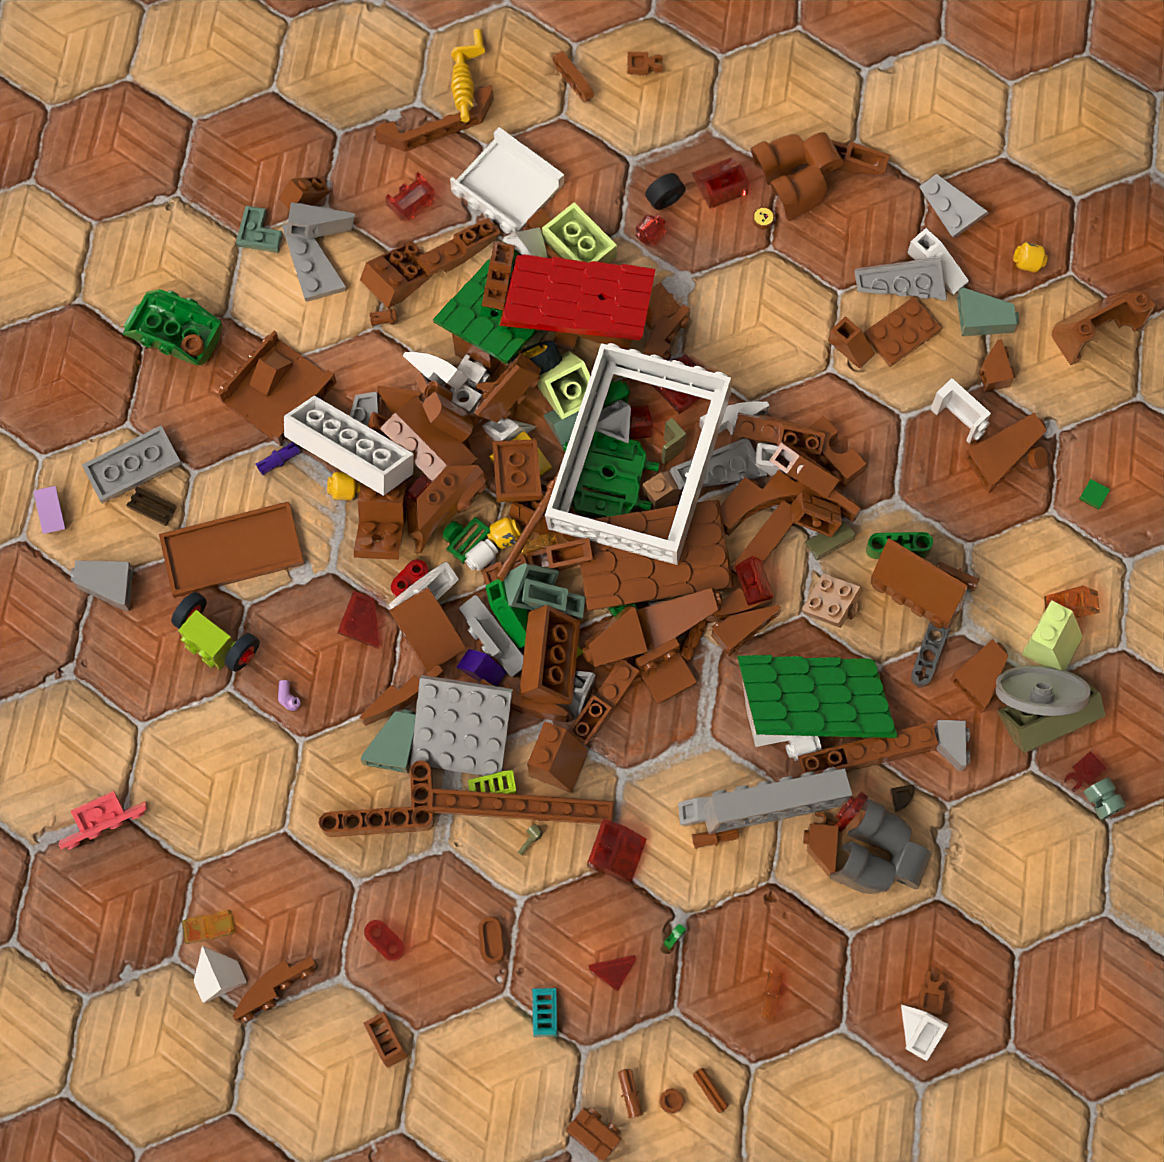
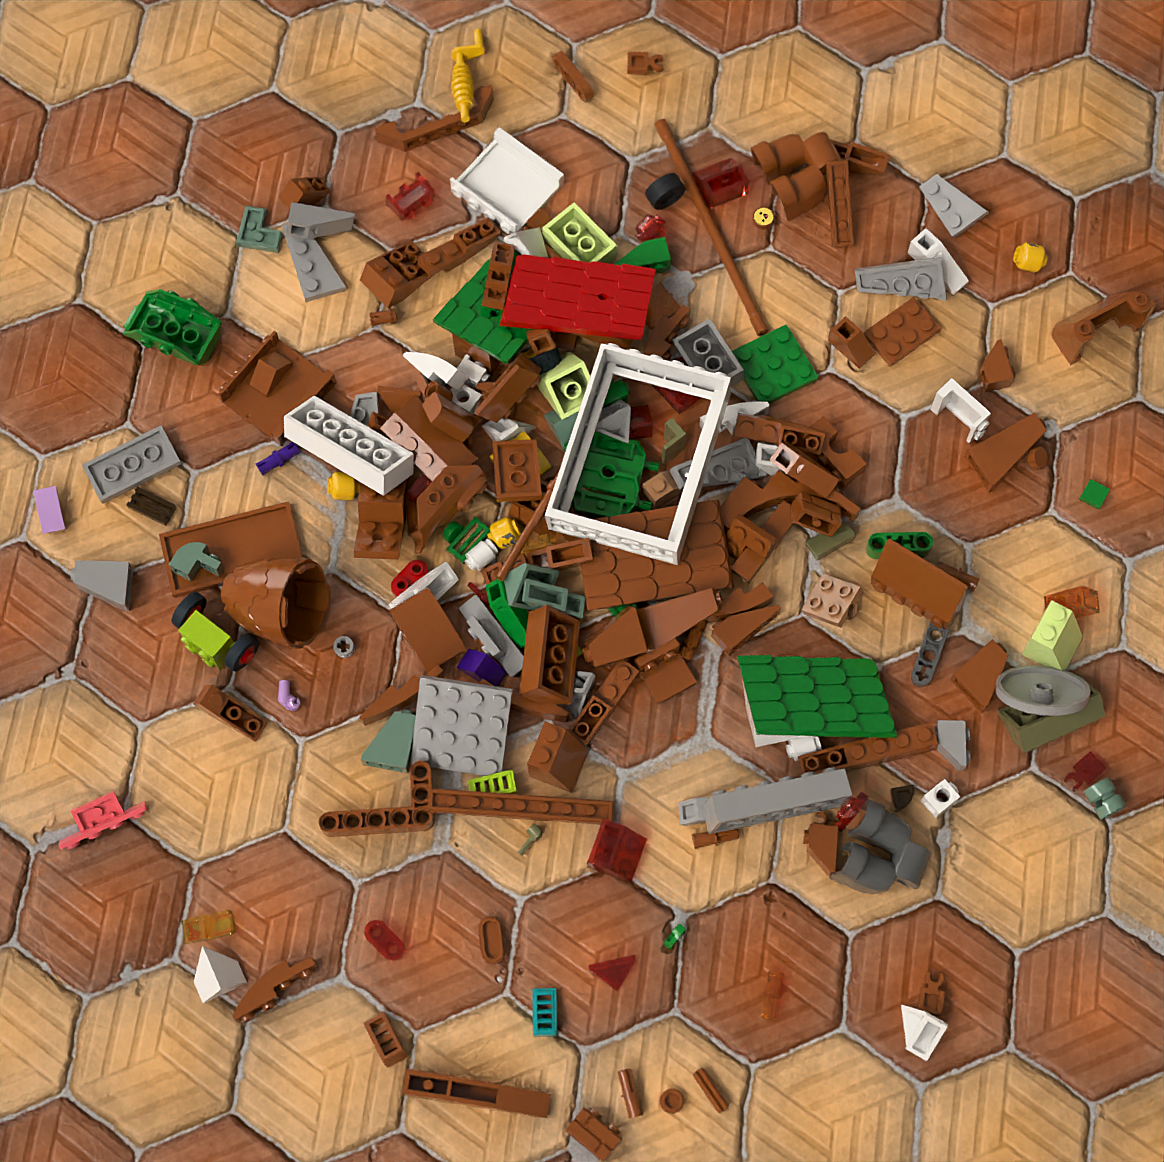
(193, 345): dark orange tile -> none
(193, 556): none -> sand green brick
(229, 712): none -> dark orange slope
(278, 599): none -> dark orange piece
(348, 653): none -> light grey bush
(360, 620): clear red wing -> none
(475, 1093): none -> dark orange slope
(483, 597): none -> clear red hand
(540, 340): none -> dark orange slope
(649, 254): none -> green slope
(707, 349): none -> light grey slope
(747, 534): none -> dark orange plate
(754, 581): clear red slope -> none
(755, 317): none -> dark orange piece
(774, 365): none -> green plate
(840, 203): none -> dark orange tile
(934, 805): none -> white brick
(984, 314): sand green slope -> none

